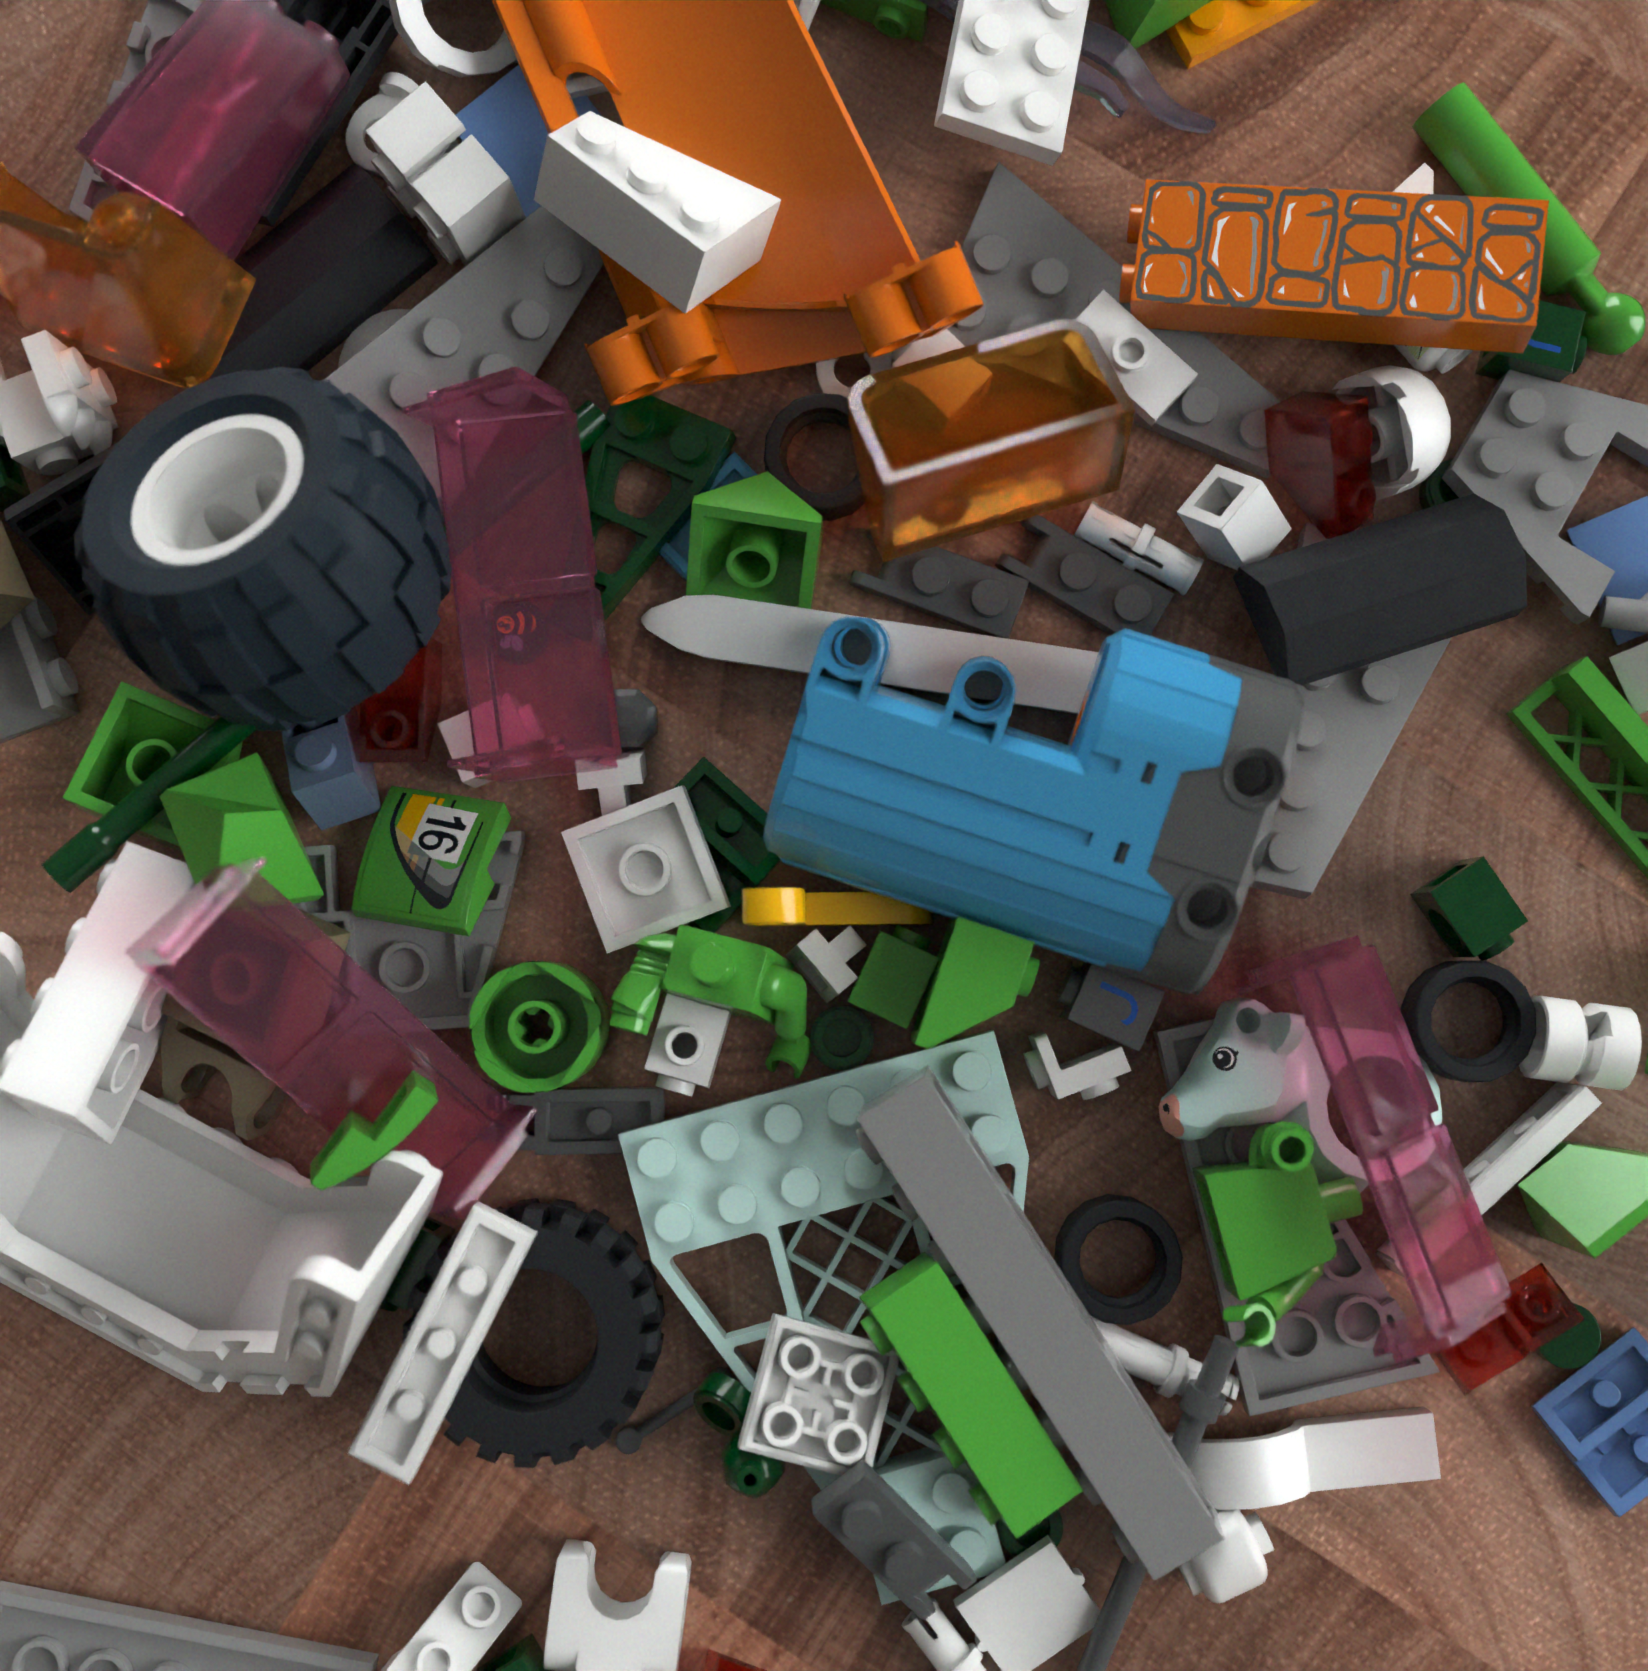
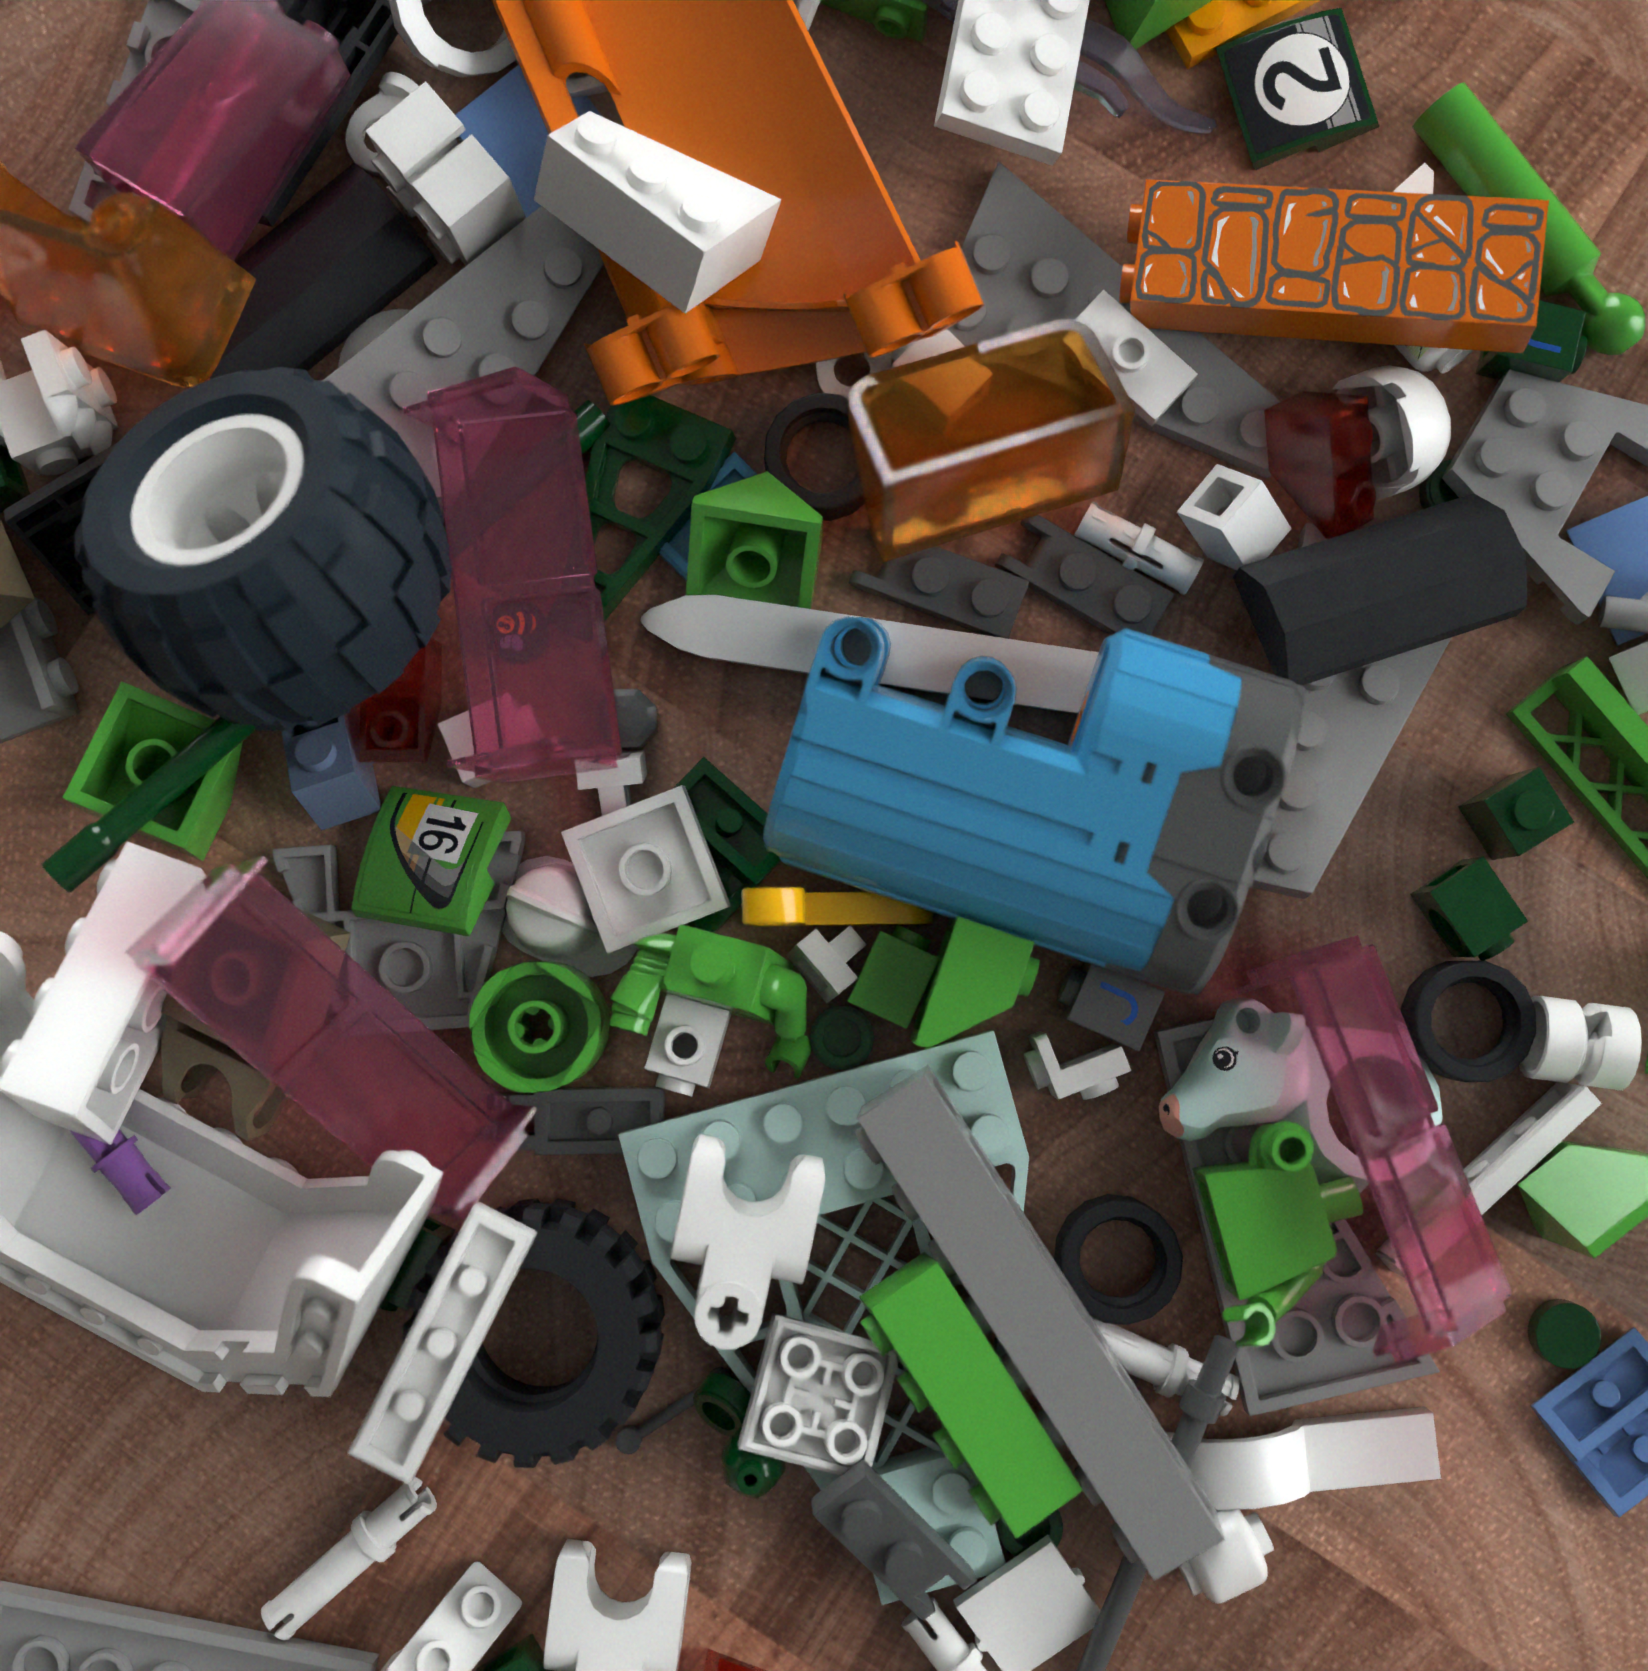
(125, 1169): none -> medium lavender axle
(240, 817): bright green slope -> none
(361, 1143): bright green slope -> none
(370, 1540): none -> white pin
(553, 919): none -> white piece
(743, 1240): none -> white piece
(1297, 87): none -> slope
(1516, 814): none -> dark green brick
(1533, 1318): clear red slope -> none

